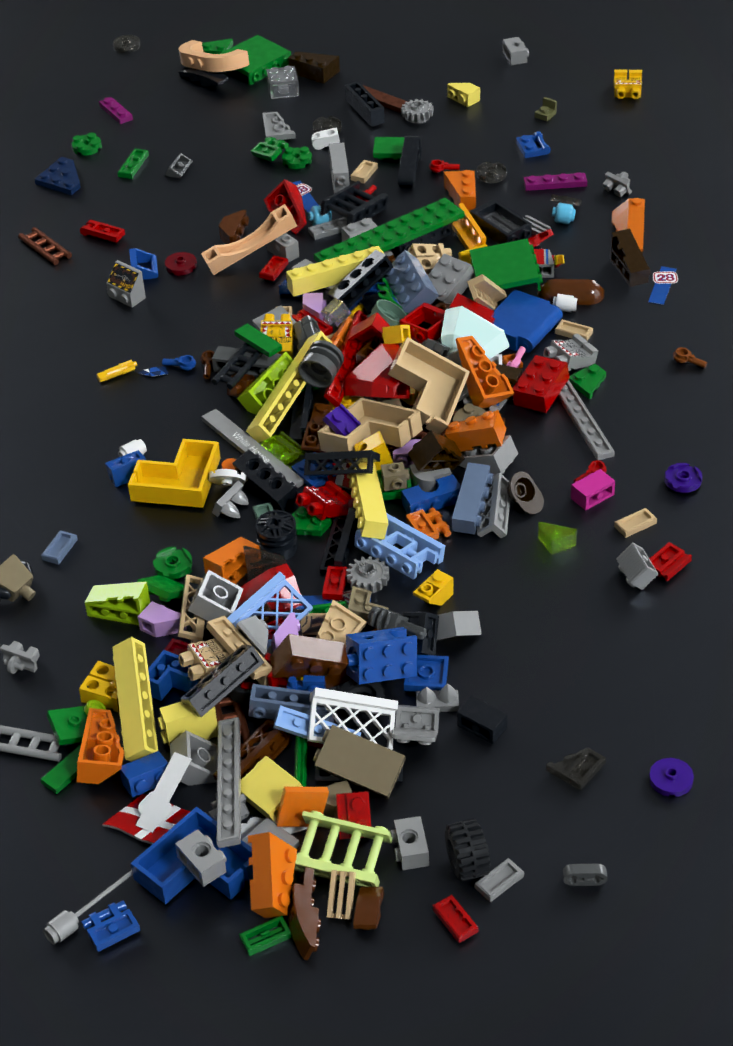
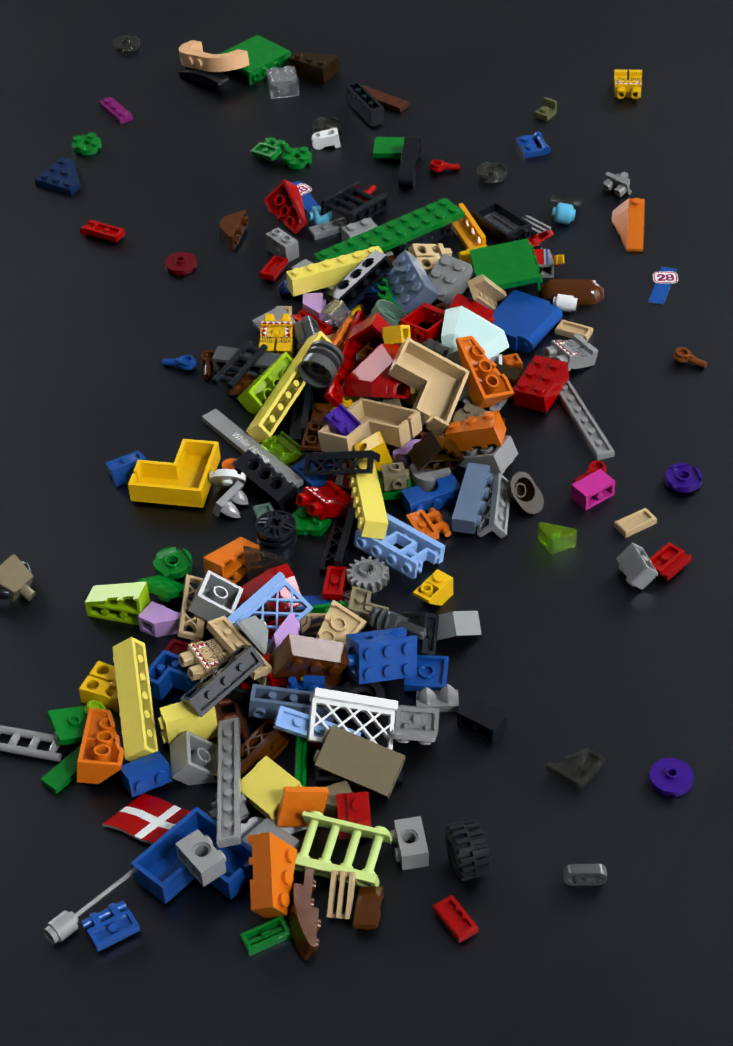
(17, 659): light grey hips -> none
(45, 252): copper bar -> none
(59, 547): sand blue tile -> none
(118, 370): yellow piece -> none
(126, 284): slope -> none
(132, 447): white brick -> none
(133, 163): green tile -> none
(139, 256): blue tile -> none
(155, 371): sticker -> none
(156, 804): white sticker -> none
(179, 166): dark grey slope -> none
(217, 47): green wing -> none
(224, 255): light nougat arch -> none
(258, 340): green tile -> none
(275, 126): light grey wing -> none
(338, 166): light grey piece -> none
(364, 171): tan tile -> none
(417, 111): light grey gear -> none
(461, 187): orange wedge -> none
(463, 93): light yellow slope -> none
(499, 880): light grey tile -> none
(515, 50): light grey brick -> none
(516, 362): bright pink plate -> none
(555, 181): magenta plate -> none
(588, 379): green wing -> none
(628, 258): dark brown wedge -> none

